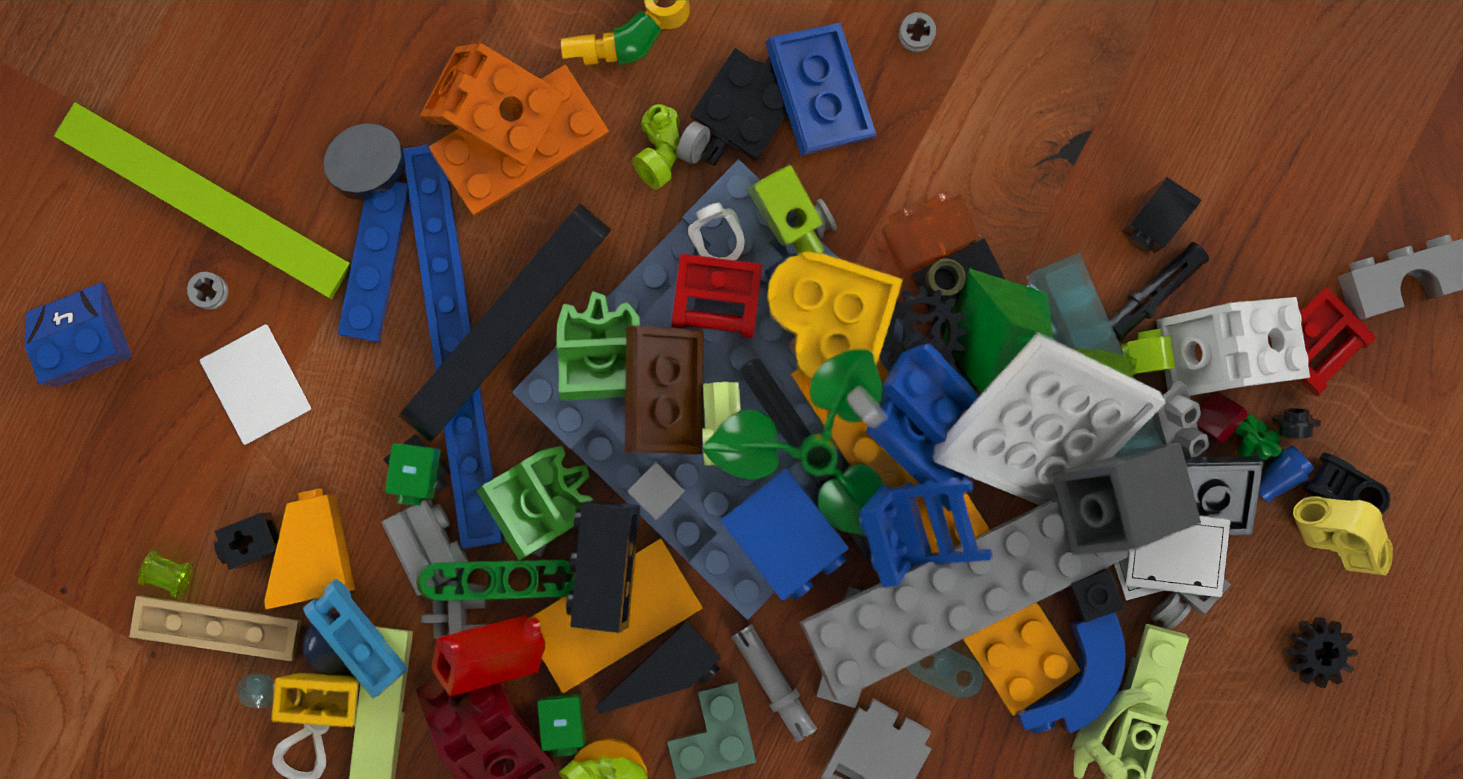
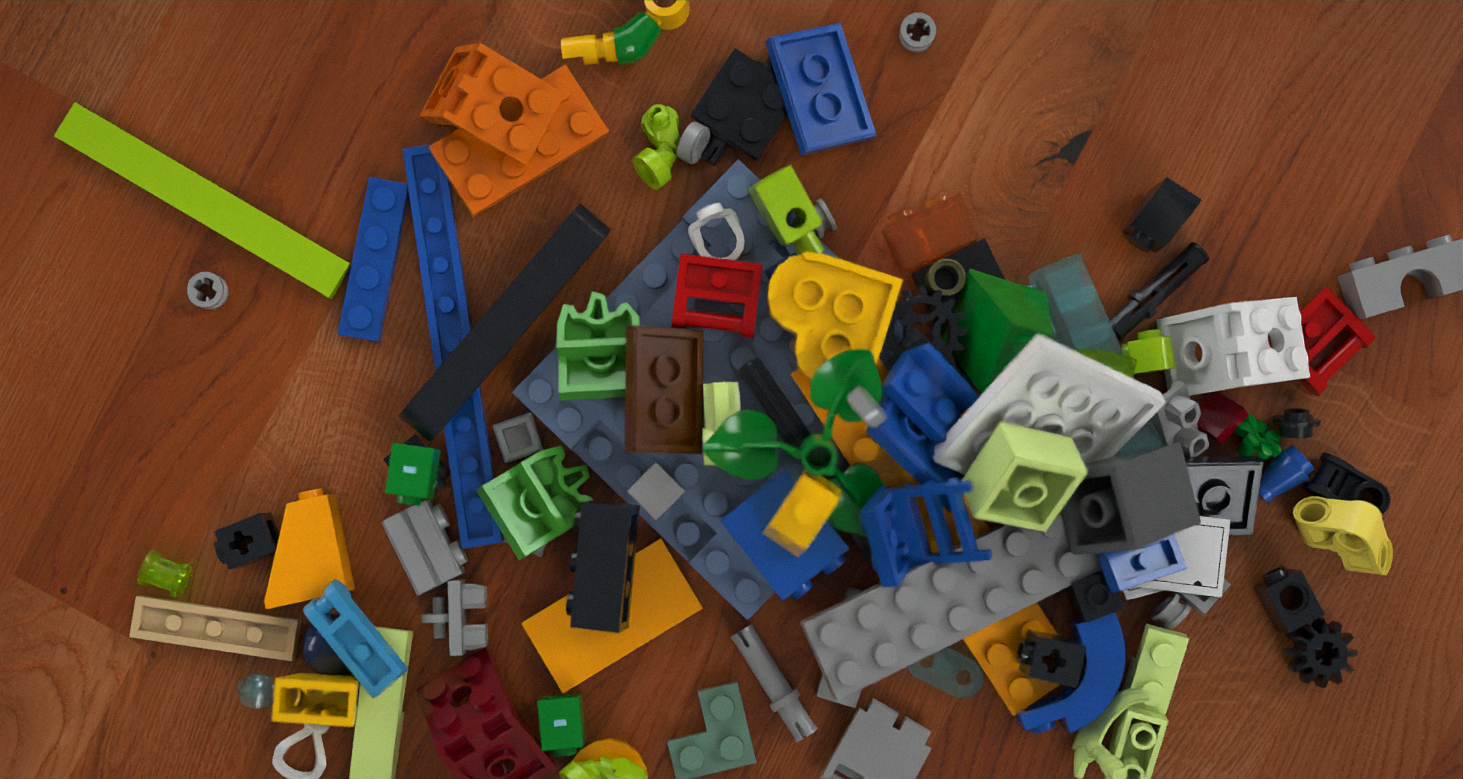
(74, 337): blue slope -> none
(255, 384): white sticker -> none
(364, 161): black tile -> none
(488, 655): red brick -> none
(498, 580): green beam -> none
(518, 437): none -> light grey tile
(669, 668): black slope -> none
(803, 512): none -> yellow torso
(1023, 477): none -> yellowish green brick
(1065, 666): none -> black brick
(1141, 565): none -> plate
(1303, 608): none -> black brick

